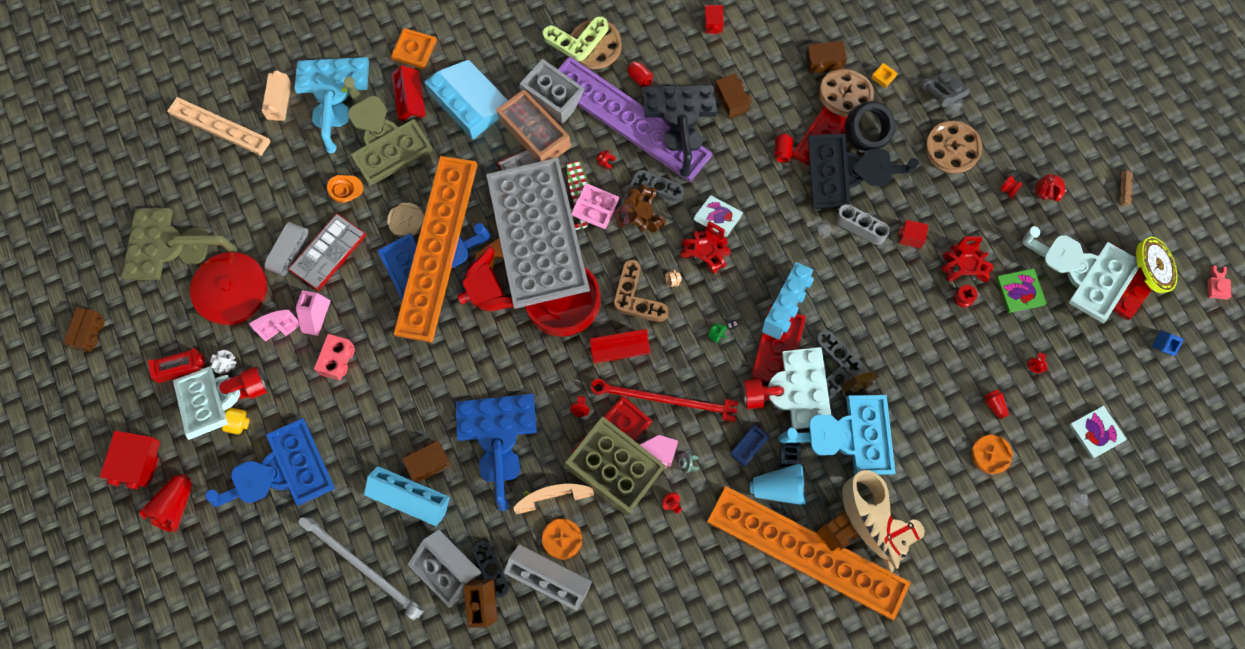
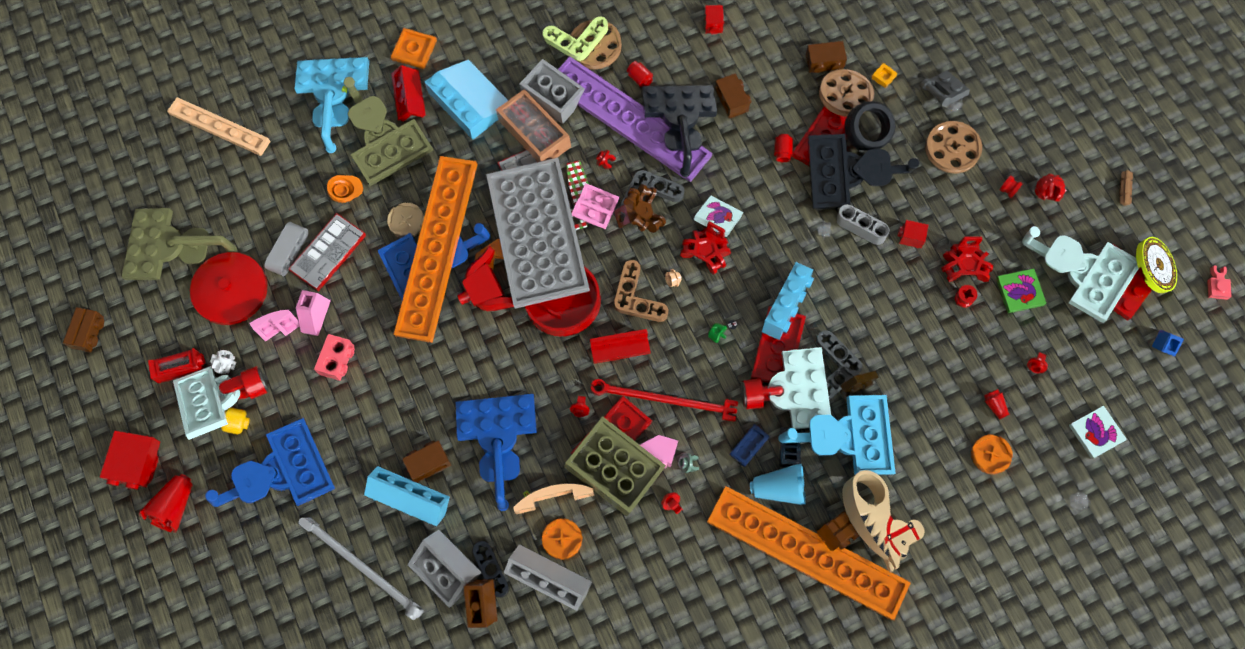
(276, 96): light nougat brick -> none

